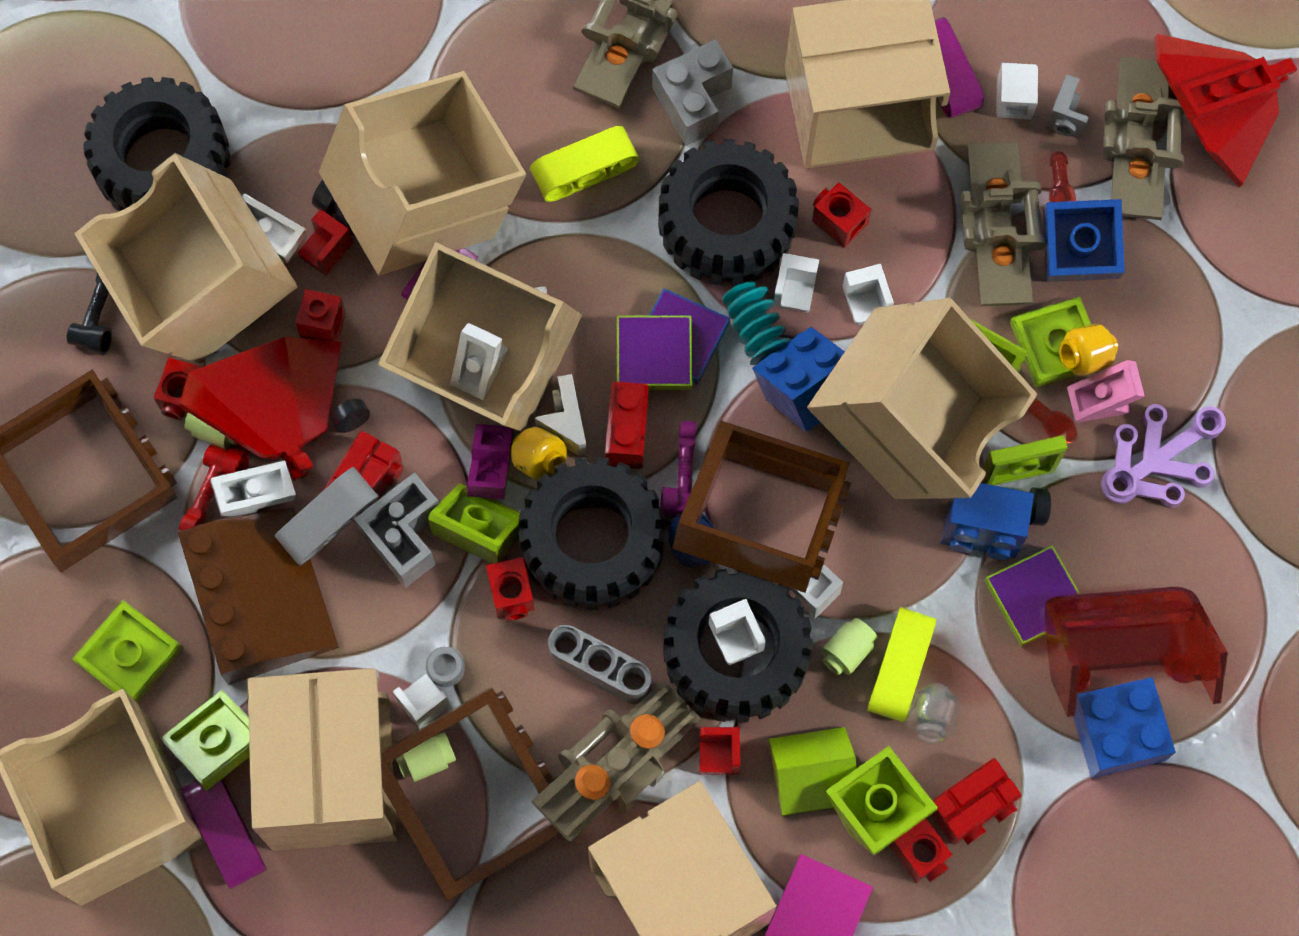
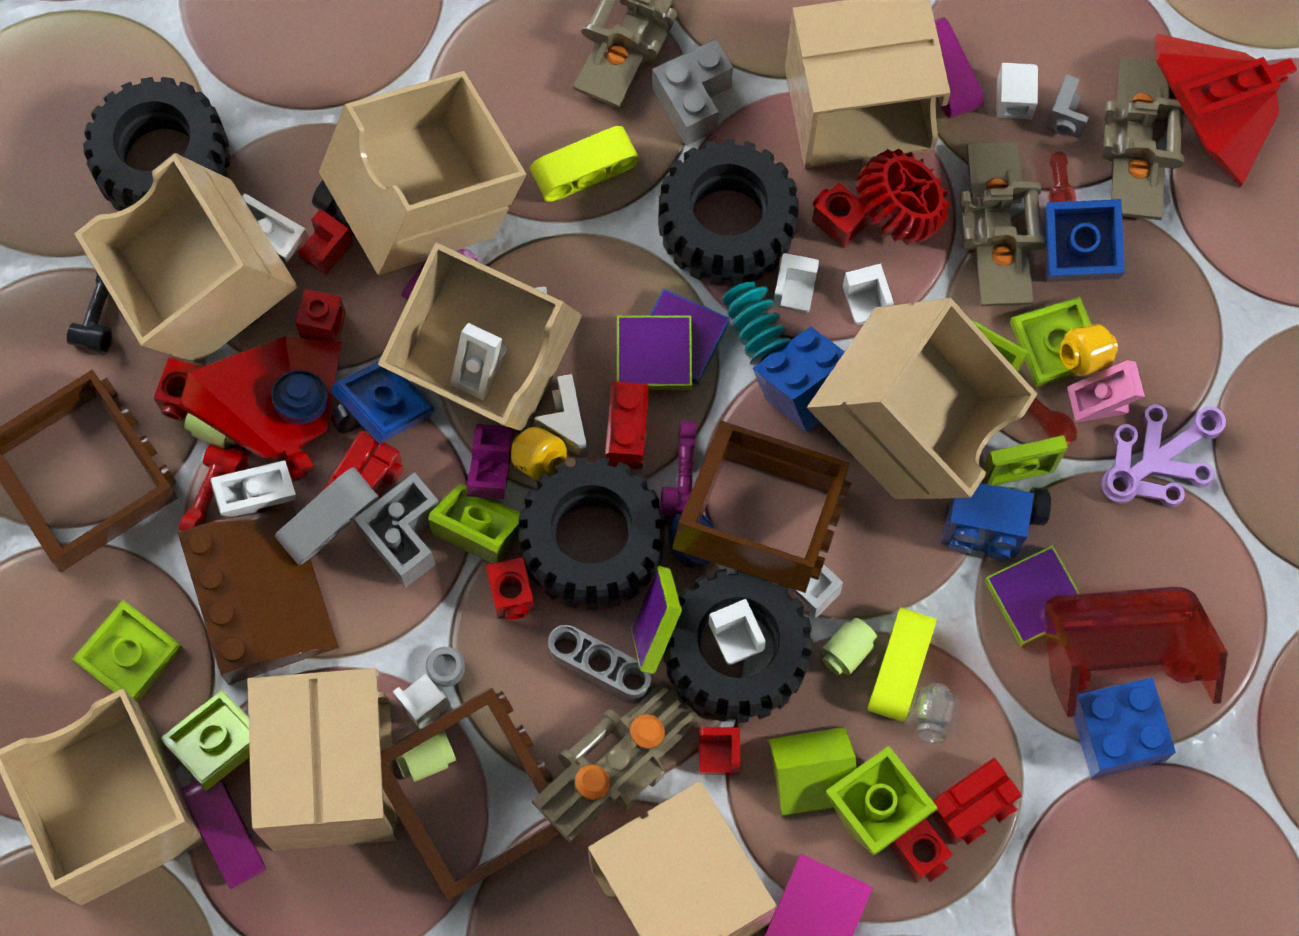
(299, 397): none -> dark blue plate
(382, 401): none -> blue tile
(656, 620): none -> tile
(902, 196): none -> red gear

